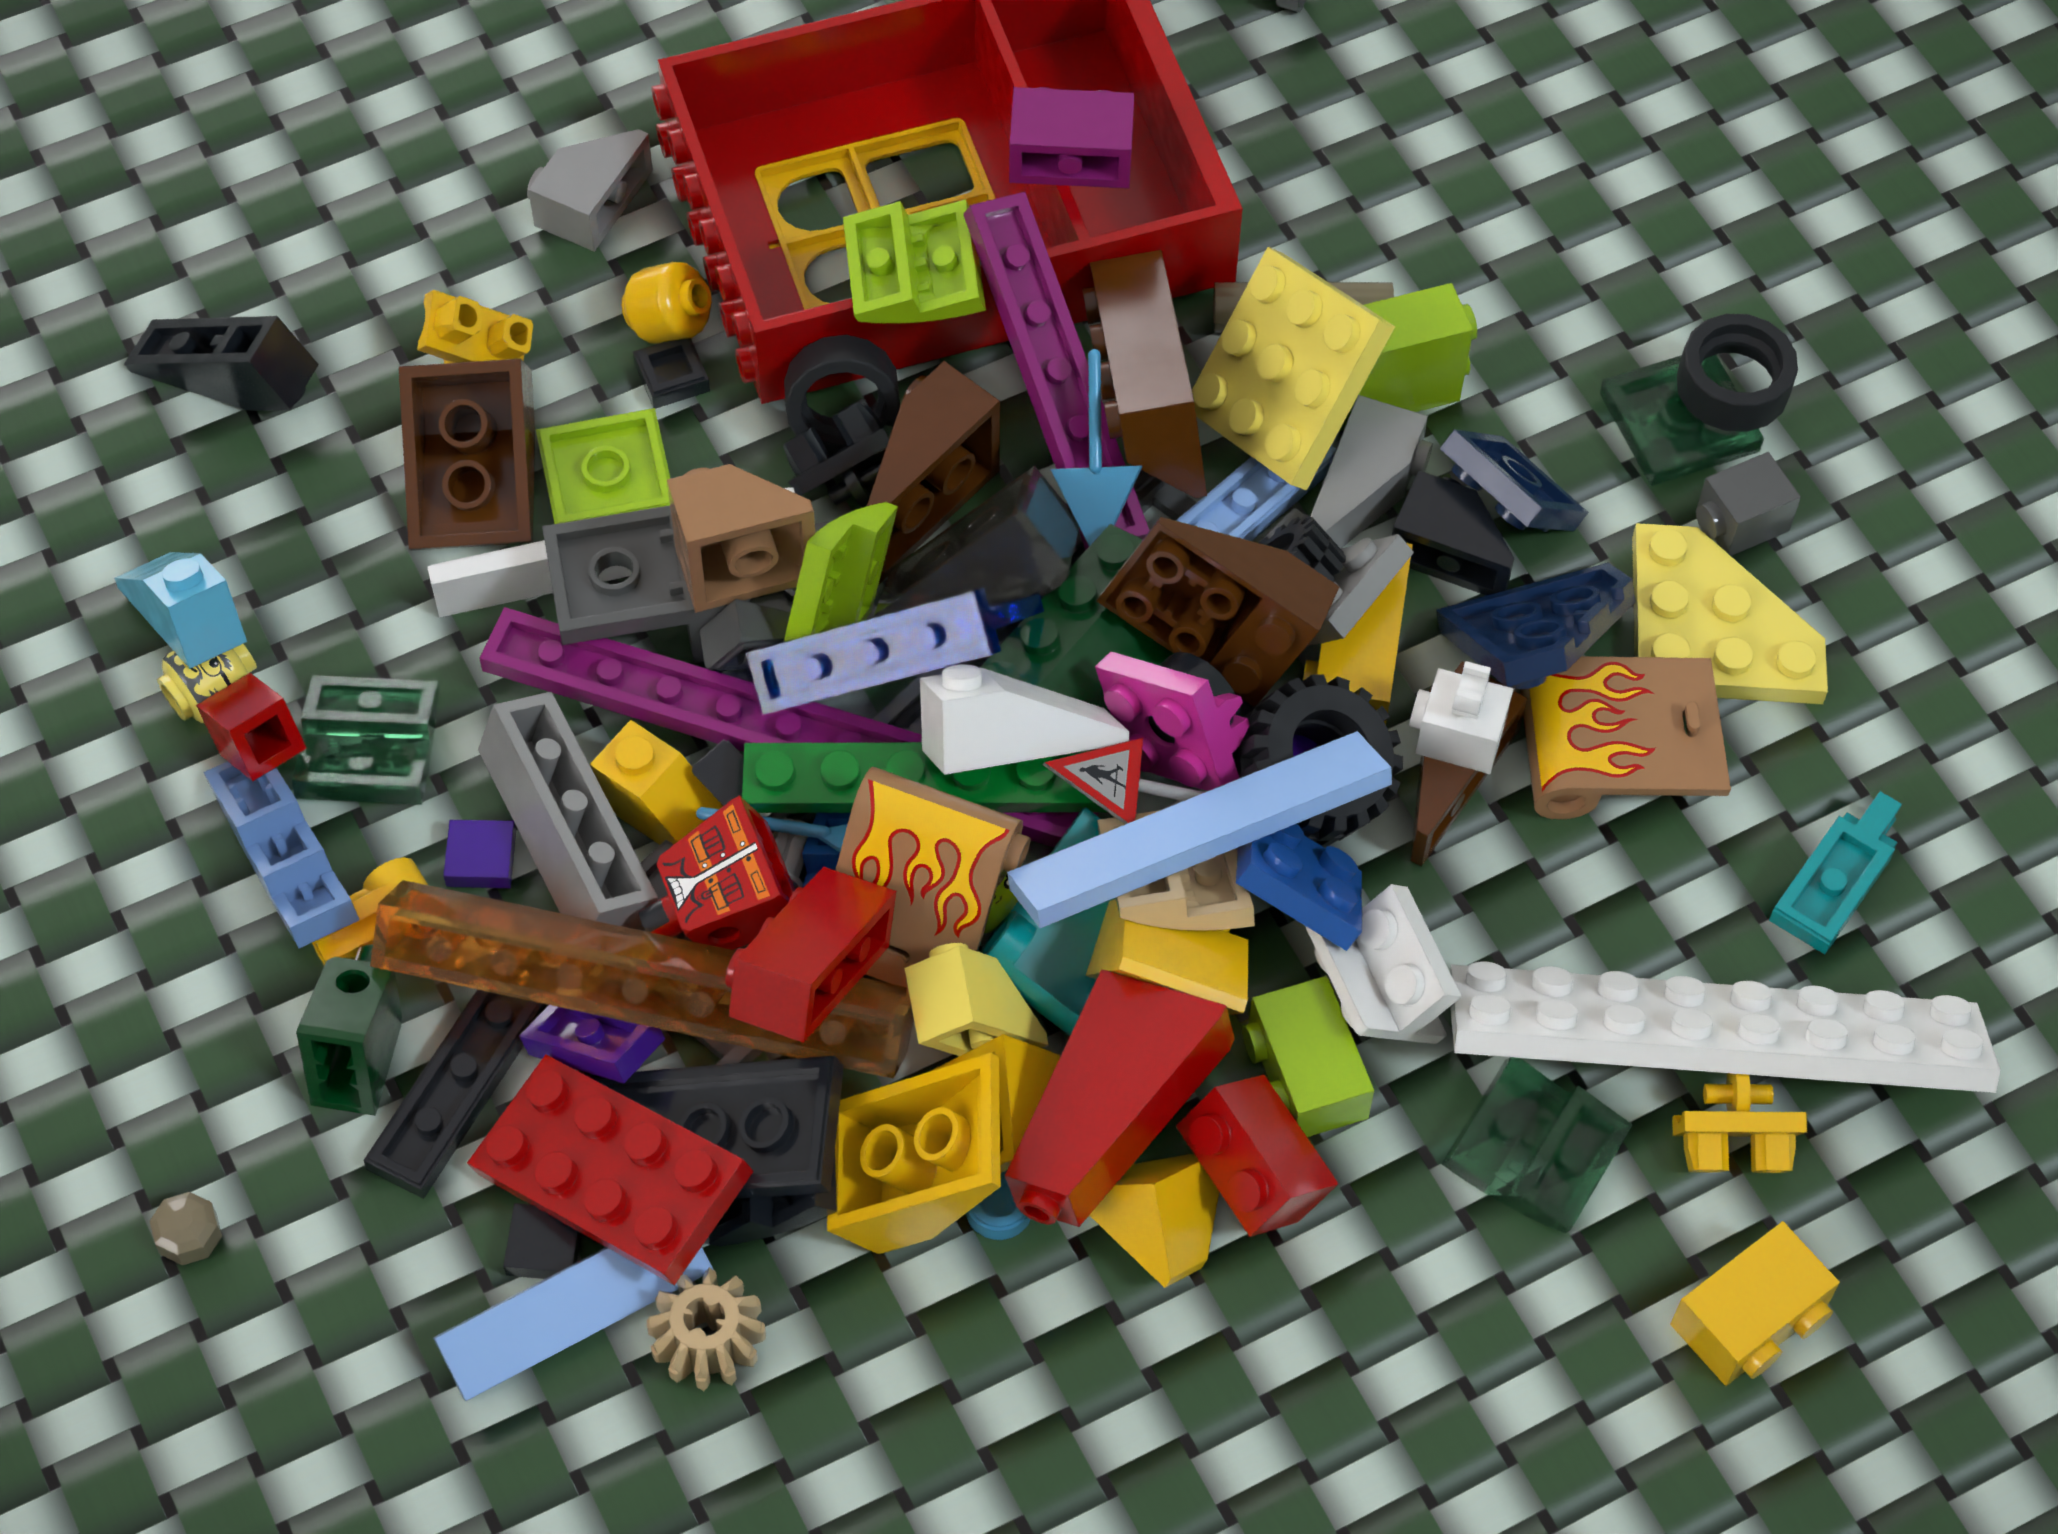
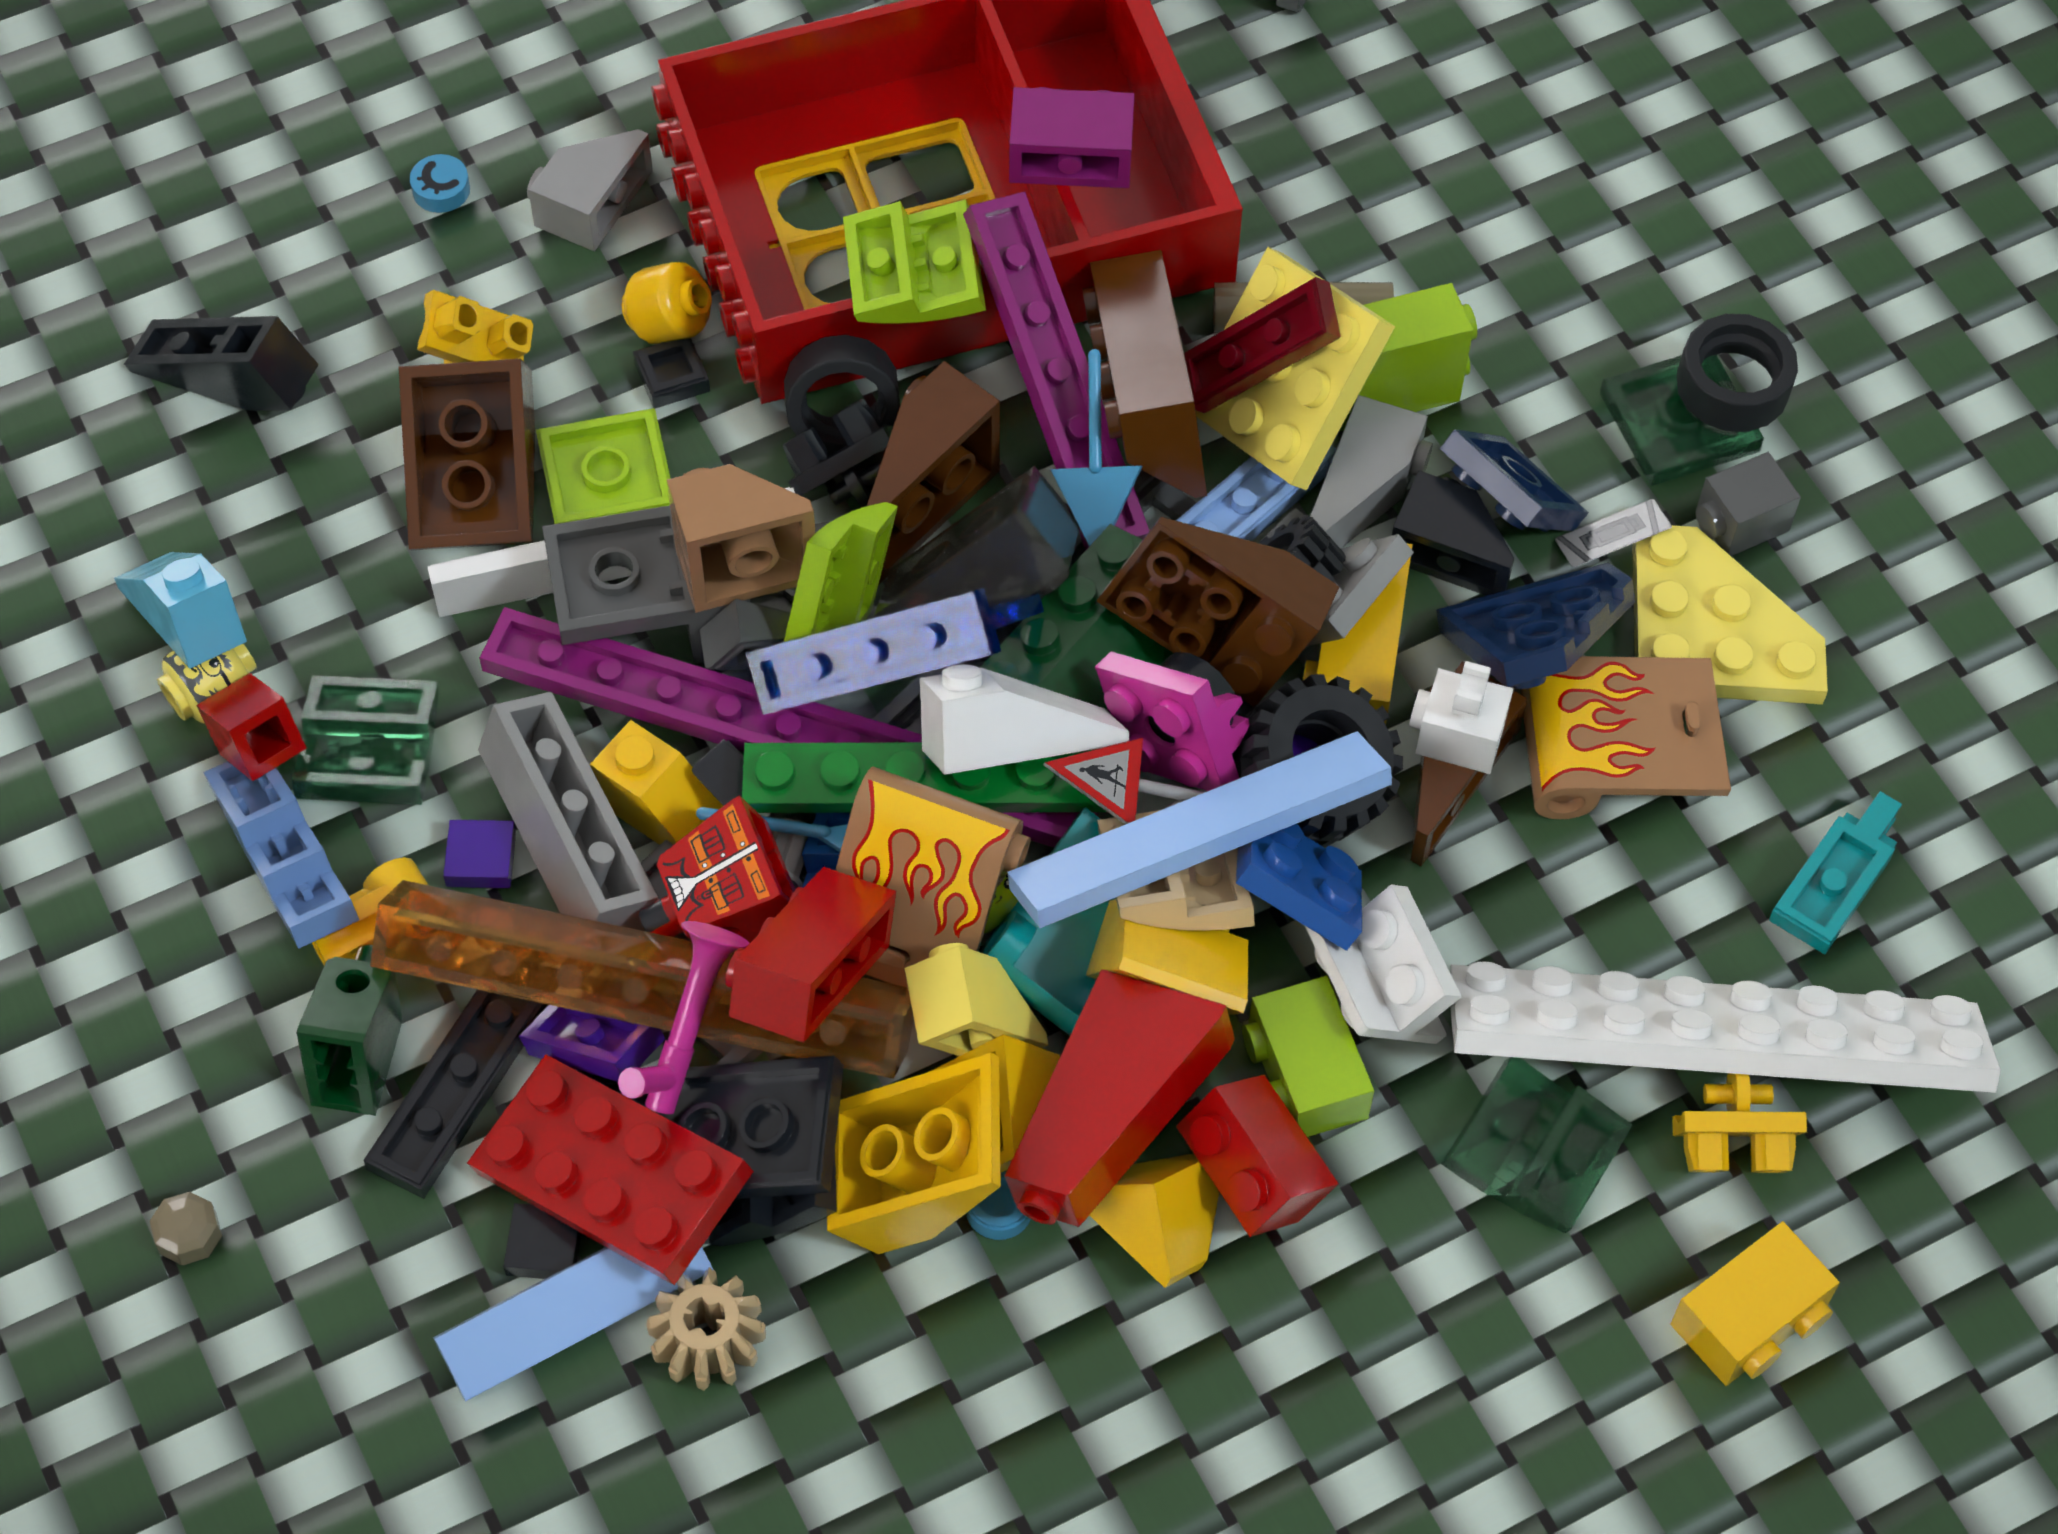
(440, 183): none -> dark azure tile
(665, 1081): none -> dark pink piece
(1262, 344): none -> dark red tile
(1613, 533): none -> sticker

